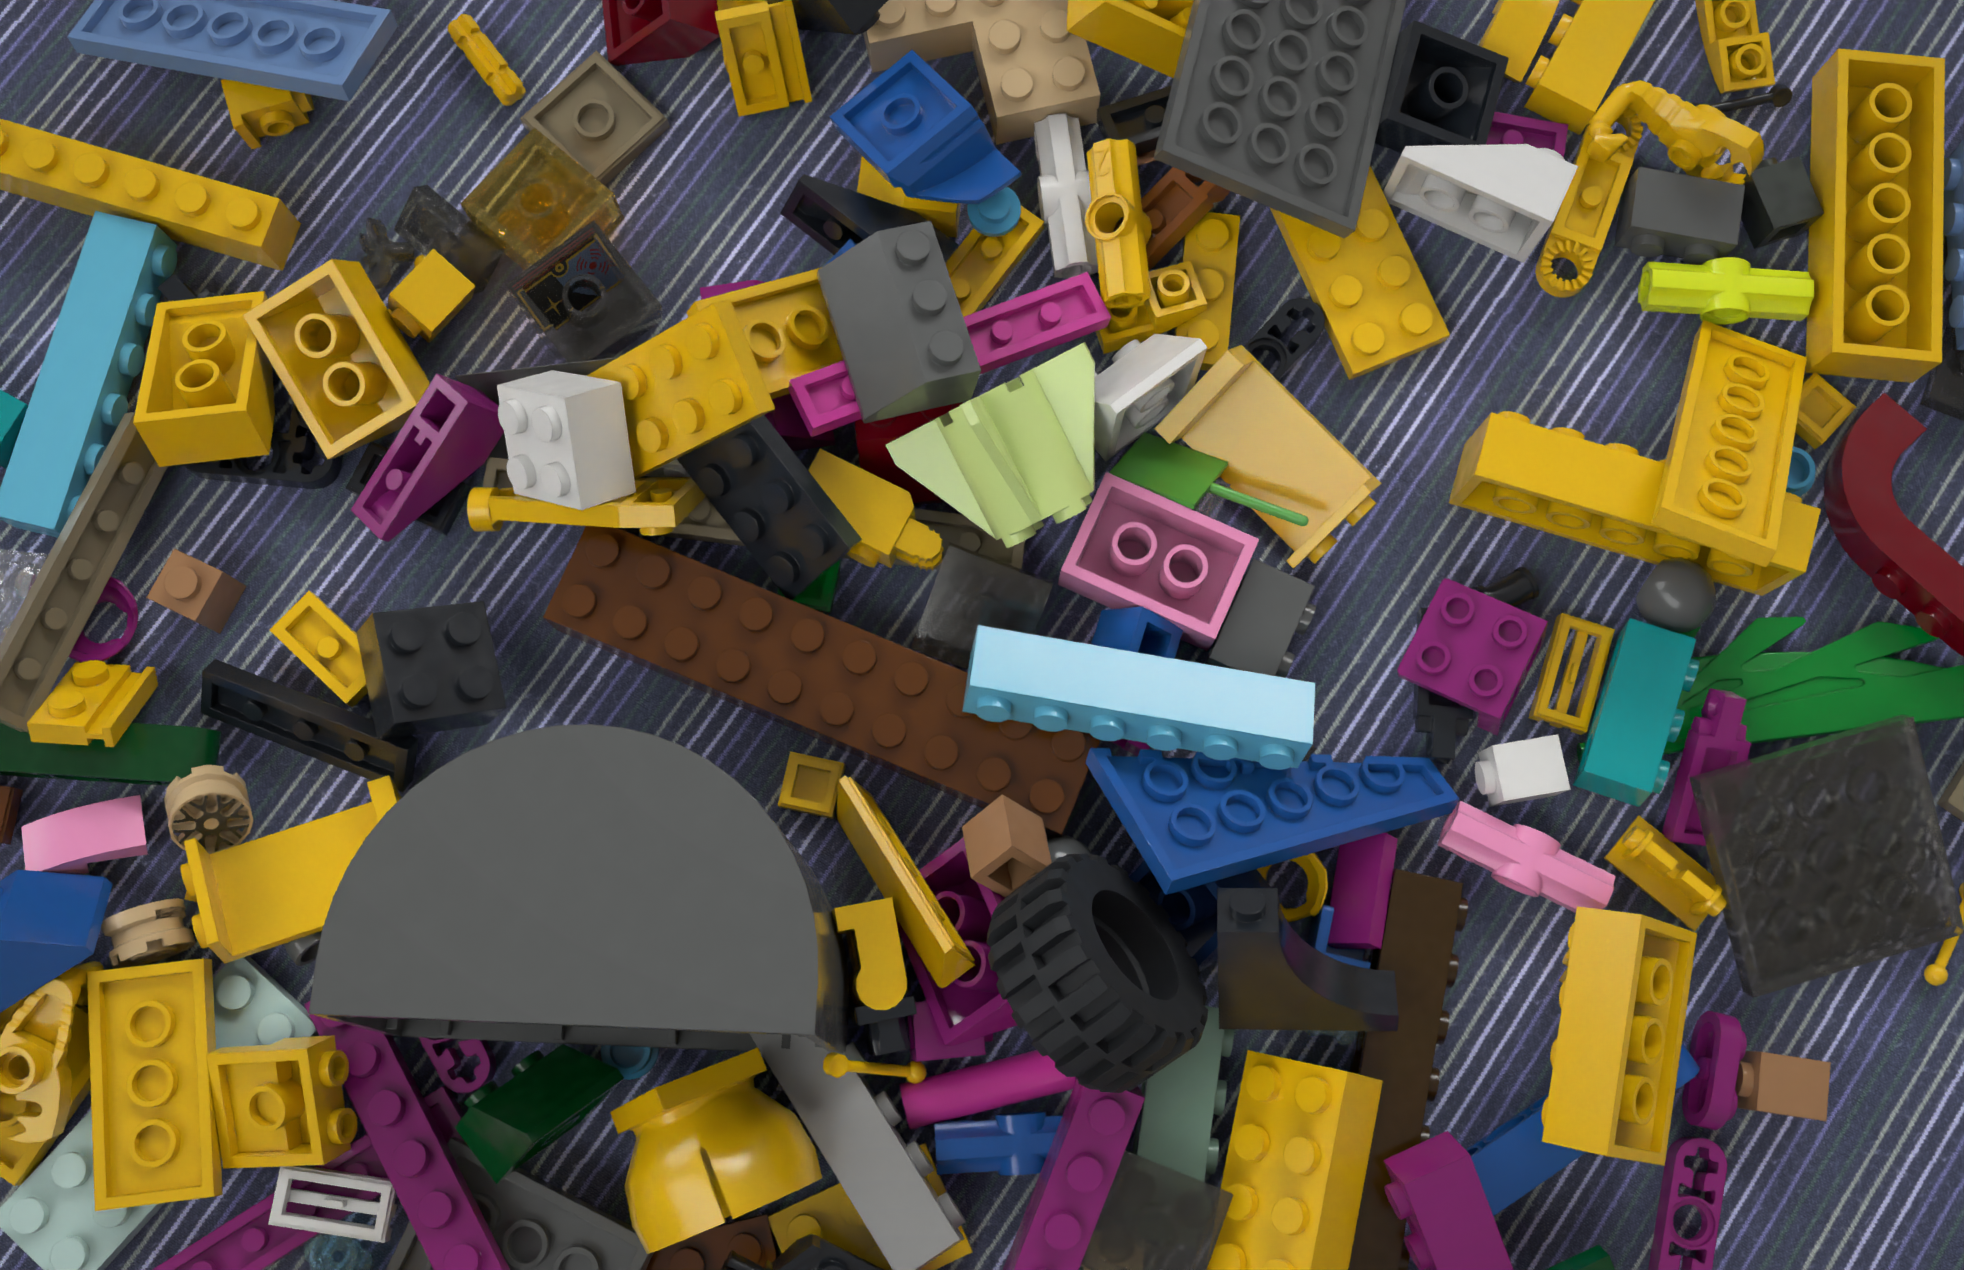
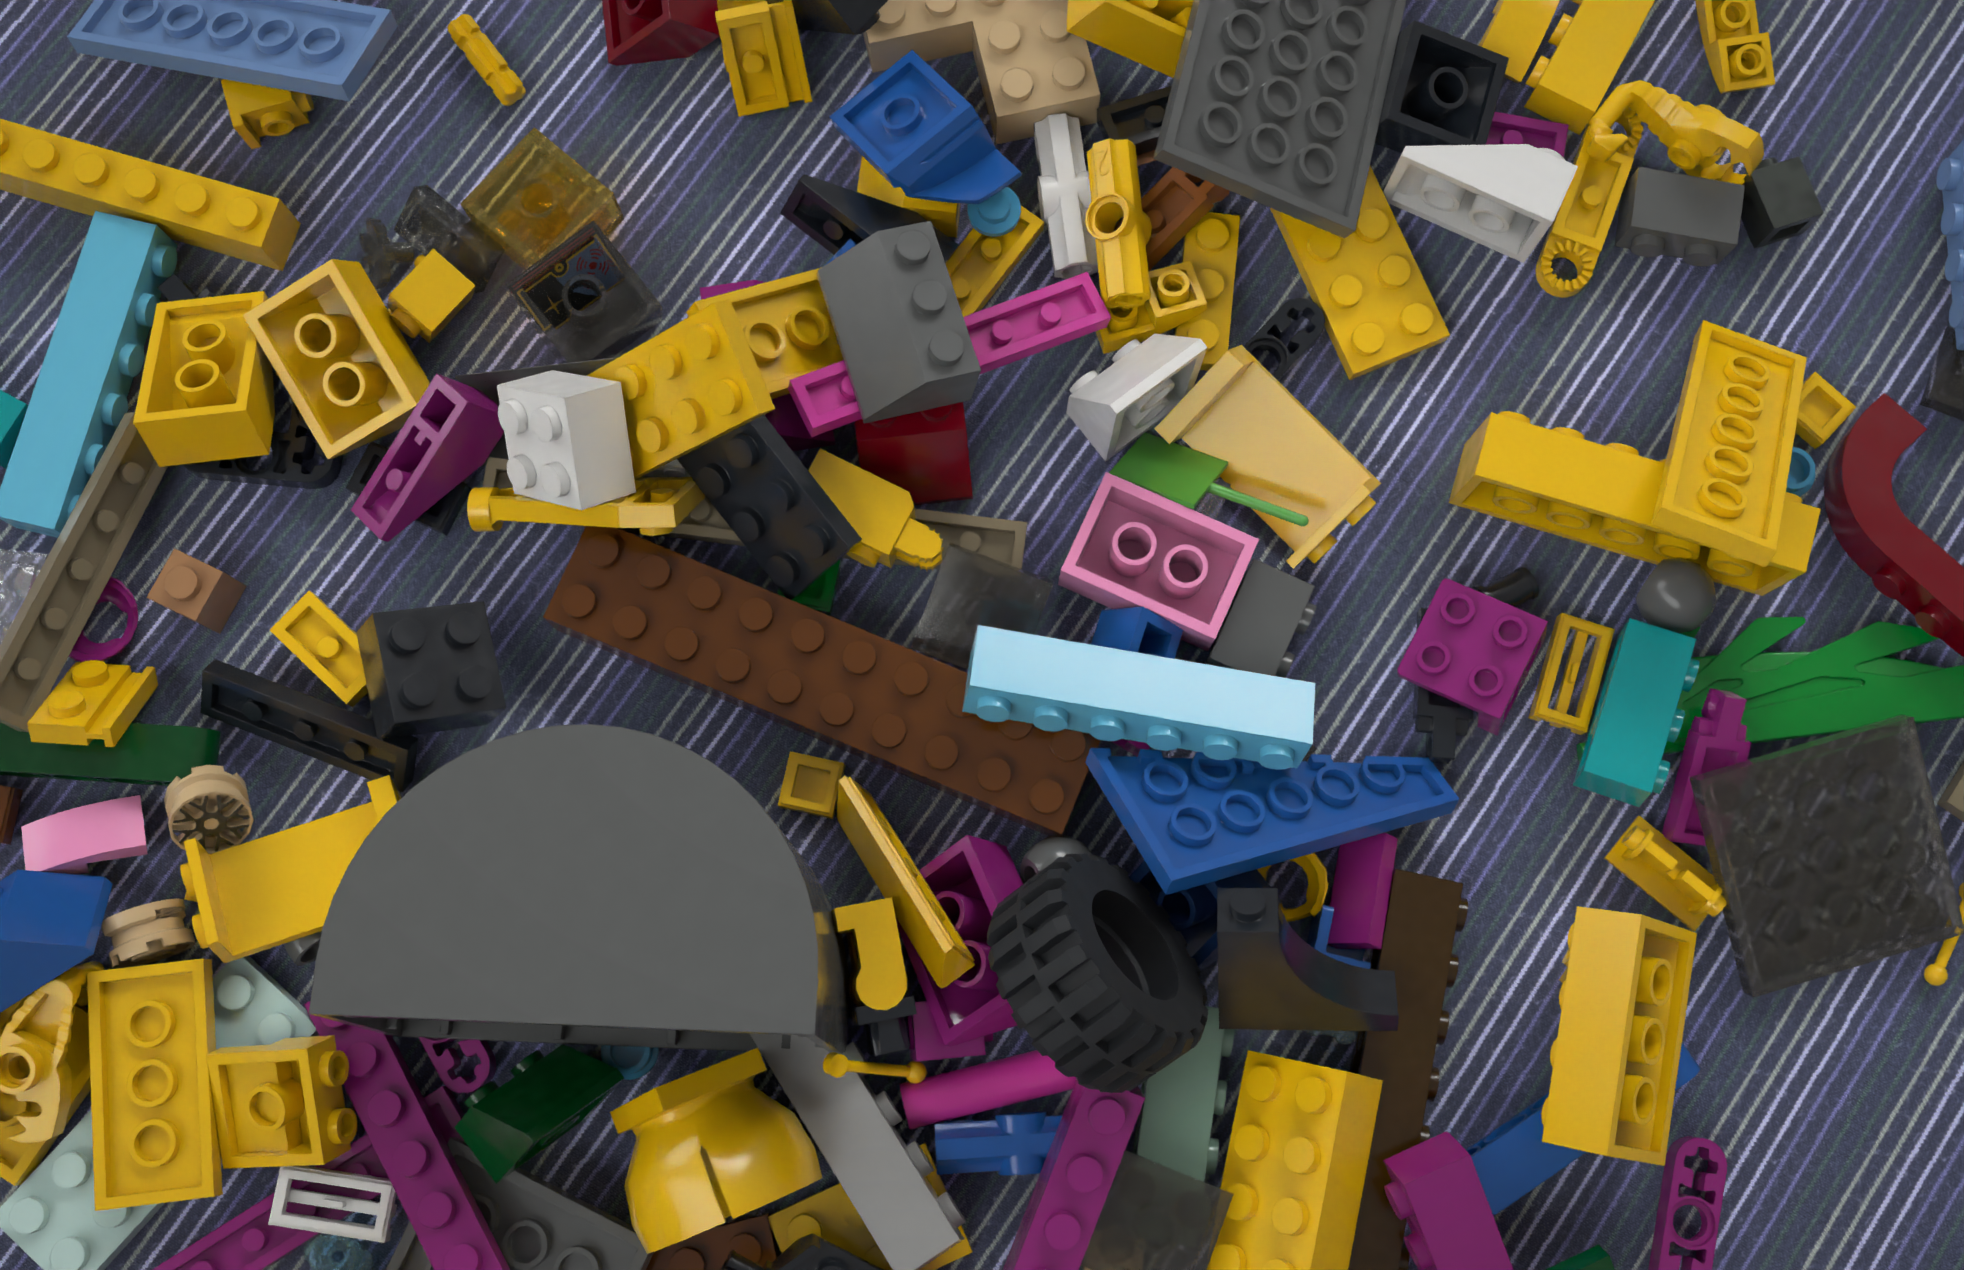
(597, 118): dark tan tile -> none
(1005, 846): medium nougat brick -> none
(1013, 450): yellowish green brick -> none
(1522, 770): white brick -> none
(1525, 859): bright pink piece -> none
(1717, 1048): magenta plate -> none
(1725, 291): neon yellow piece -> none
(1778, 95): black hinge -> none
(1783, 1085): medium nougat brick -> none
(1883, 216): yellow brick -> none

